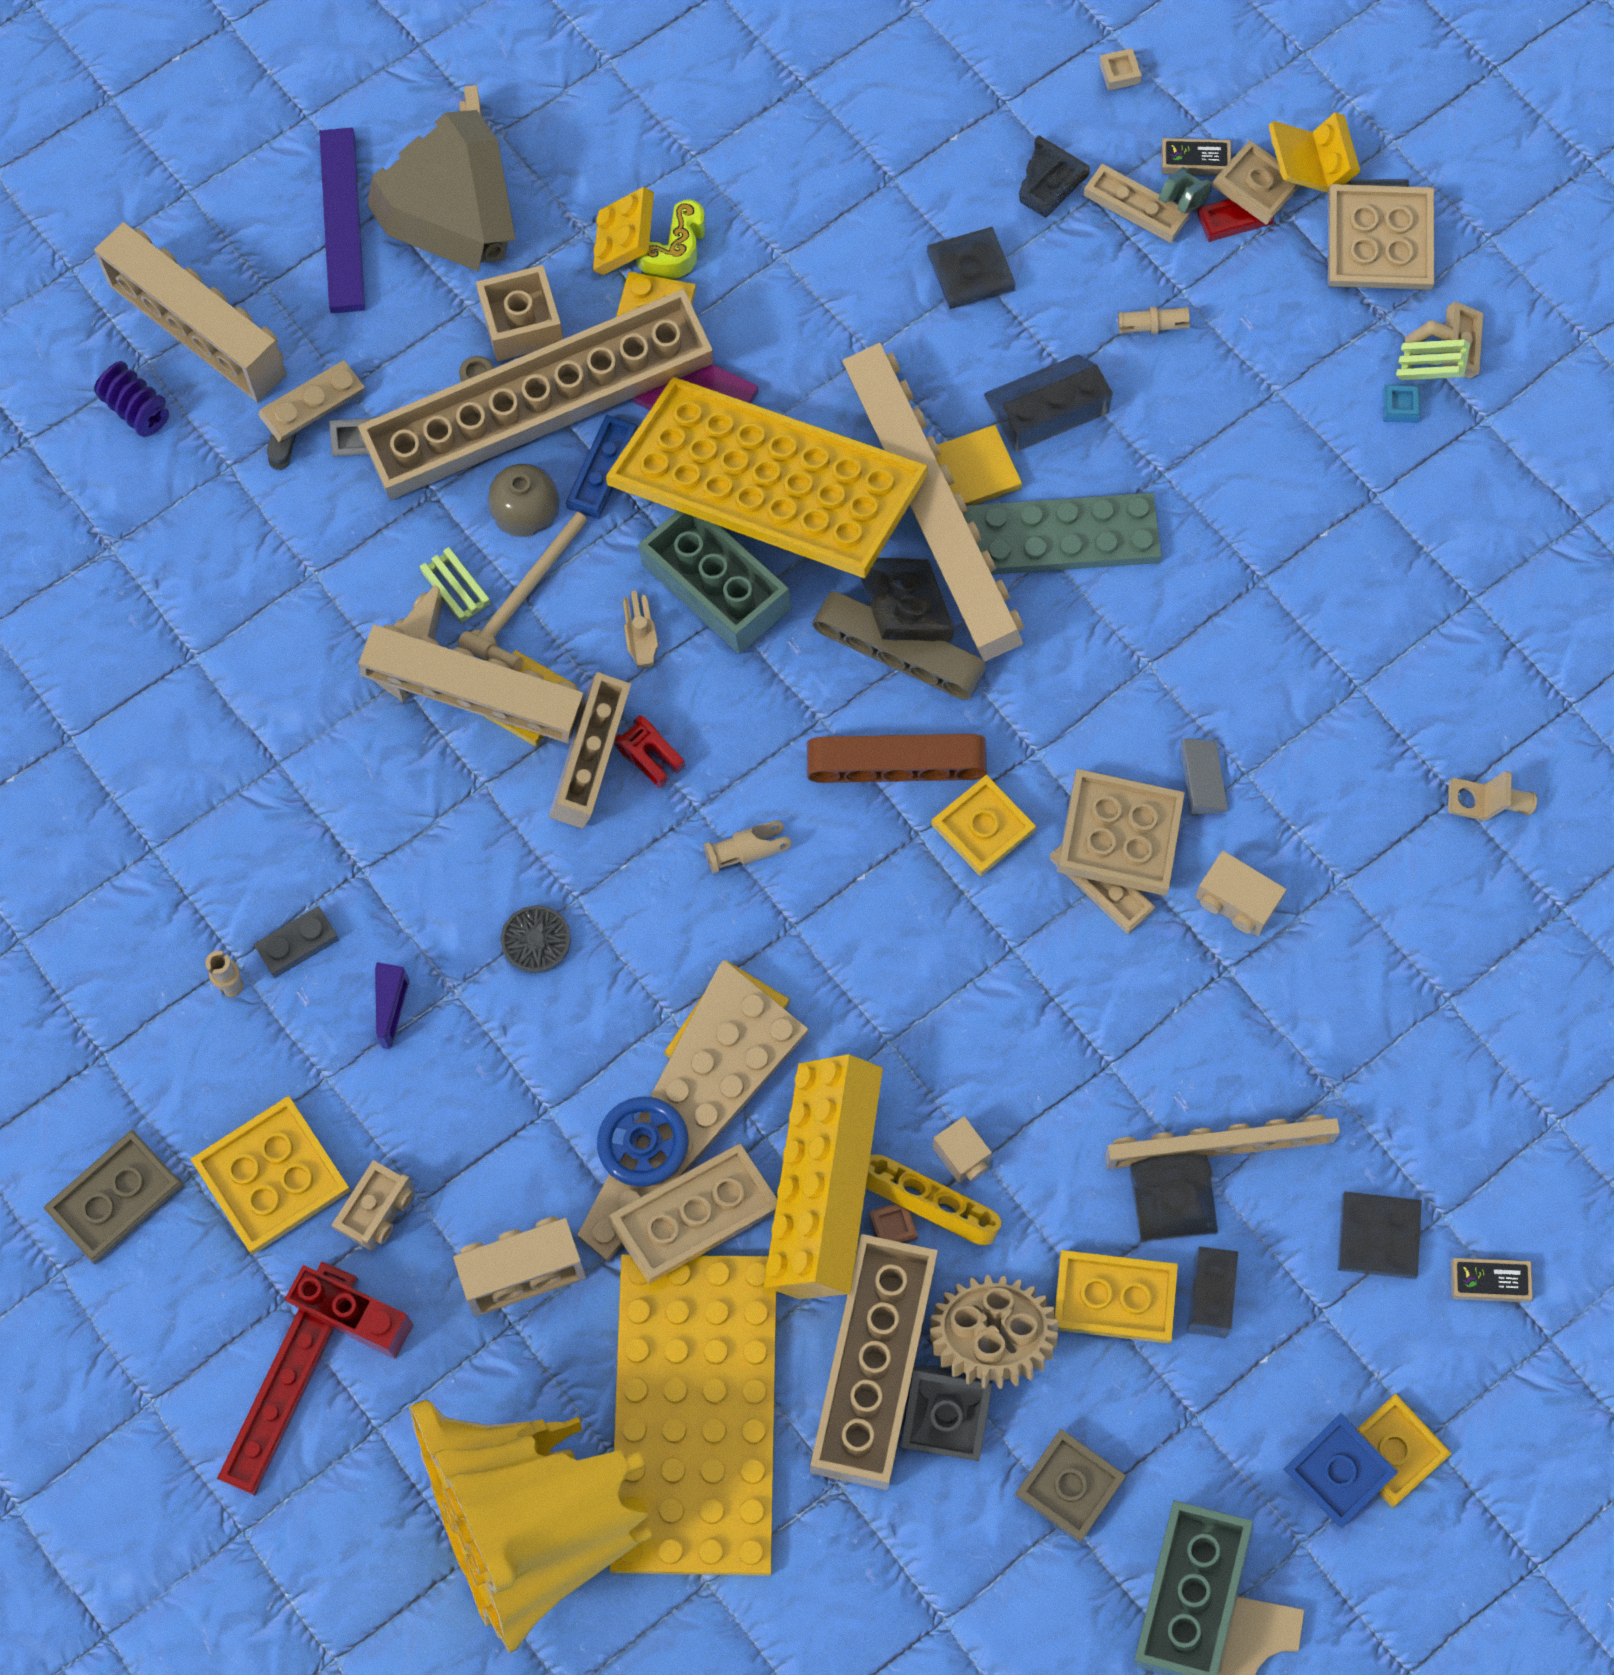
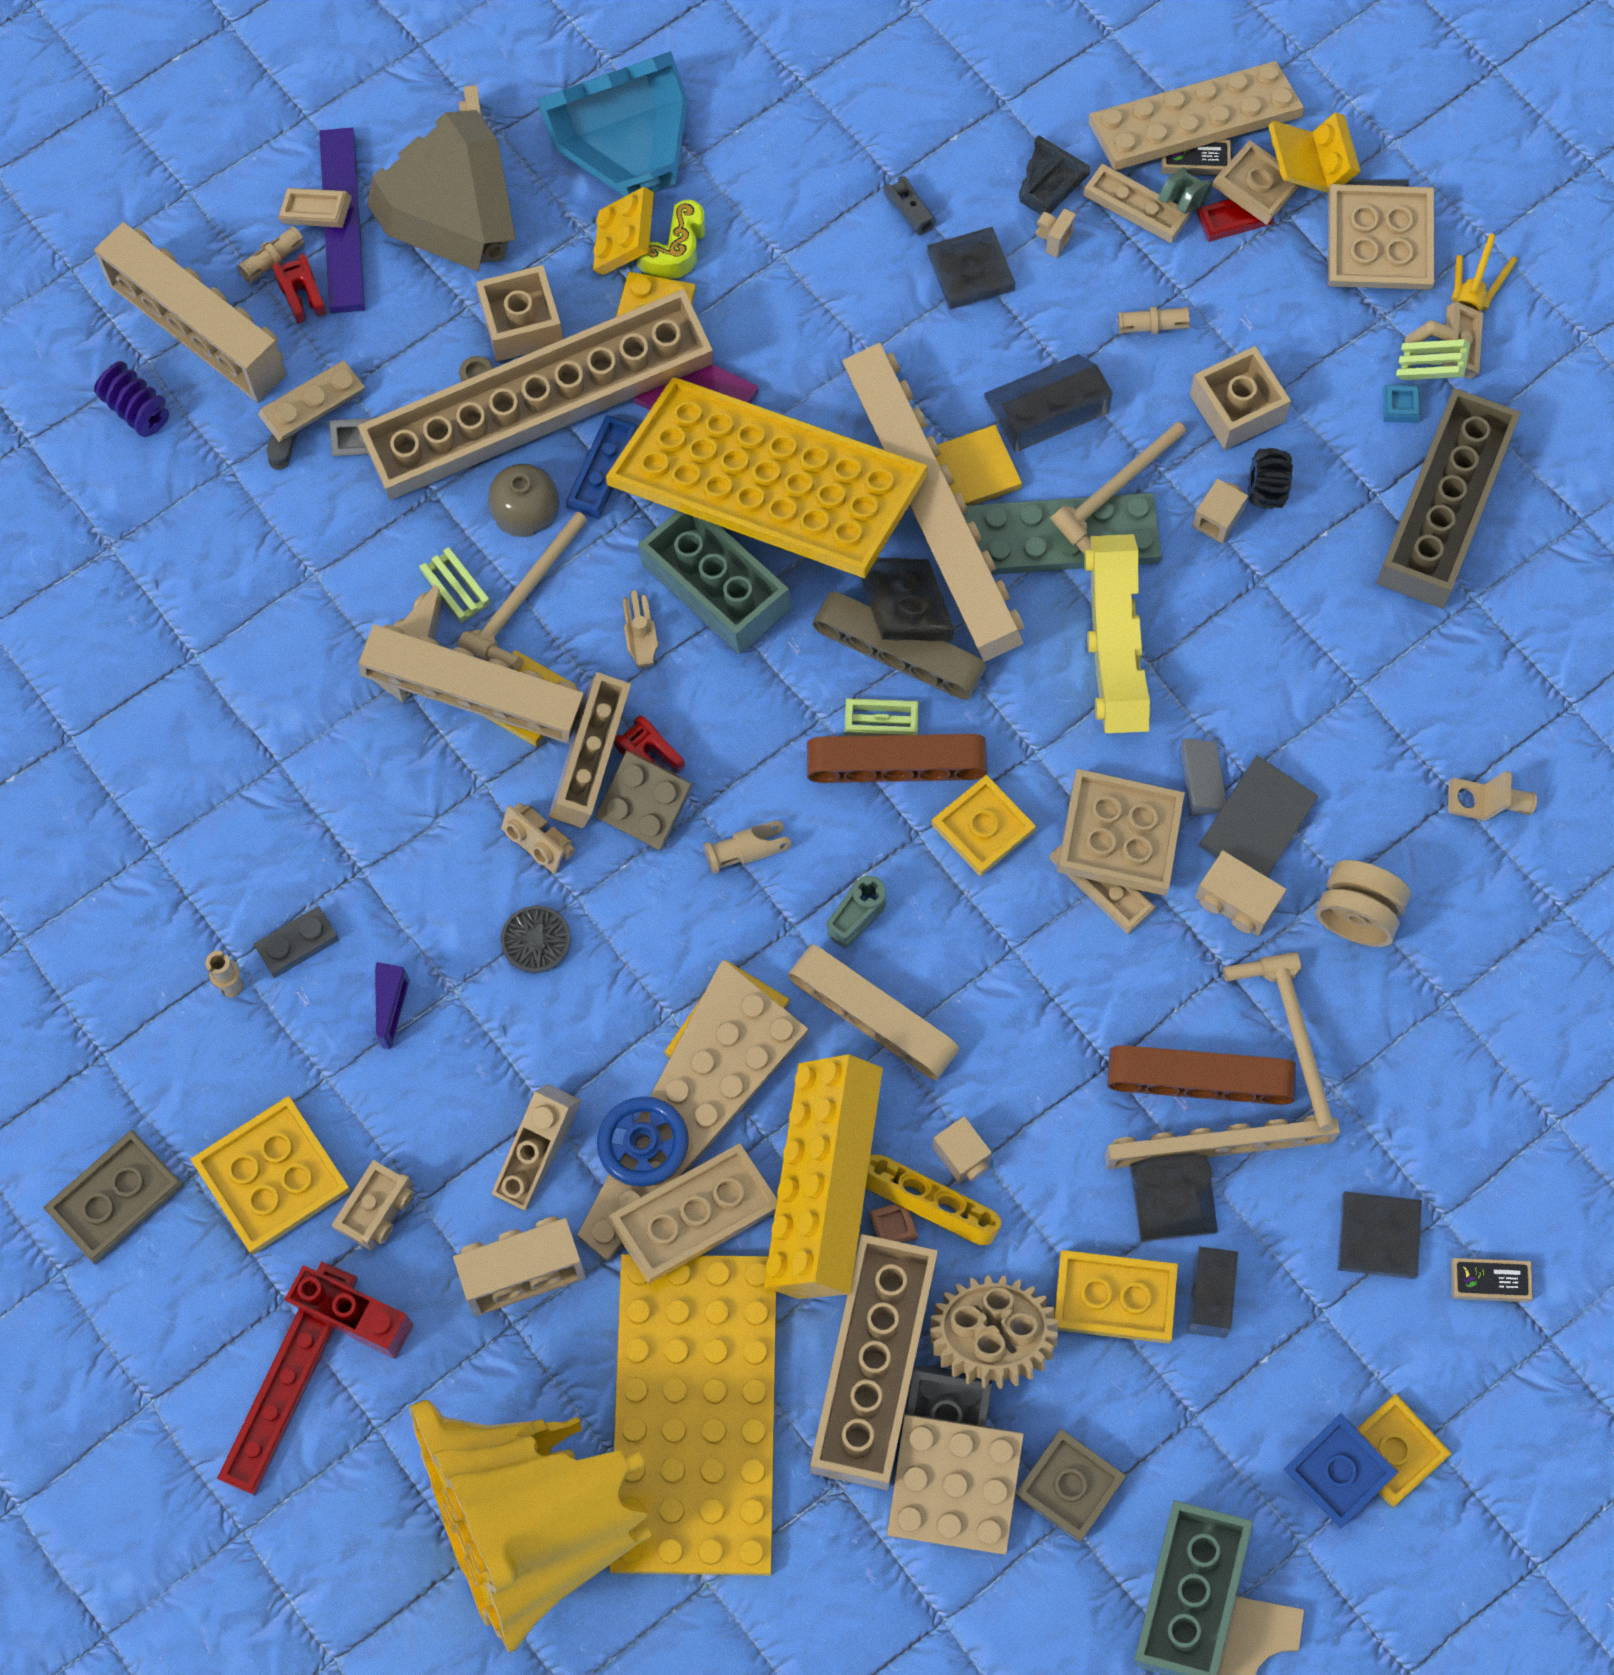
(270, 254): none -> tan pin
(295, 277): none -> red piece
(314, 207): none -> tan tile
(525, 825): none -> tan hinge
(536, 1145): none -> tan slope
(623, 124): none -> dark azure panel
(644, 800): none -> dark tan plate
(854, 914): none -> sand green piece
(873, 1012): none -> tan beam
(880, 719): none -> yellowish green tile
(910, 207): none -> dark grey bar
(955, 1484): none -> tan plate
(1056, 231): none -> tan tile
(1072, 521): none -> tan bar
(1117, 634): none -> light yellow brick
(1120, 69): tan plate -> none
(1195, 115): none -> tan plate
(1201, 1075): none -> dark orange beam
(1220, 510): none -> tan brick
(1240, 397): none -> tan brick
(1259, 817): none -> dark grey tile
(1270, 478): none -> black gear
(1282, 970): none -> tan bar
(1363, 903): none -> tan wheel
(1448, 498): none -> dark tan brick
(1474, 291): none -> yellow plant

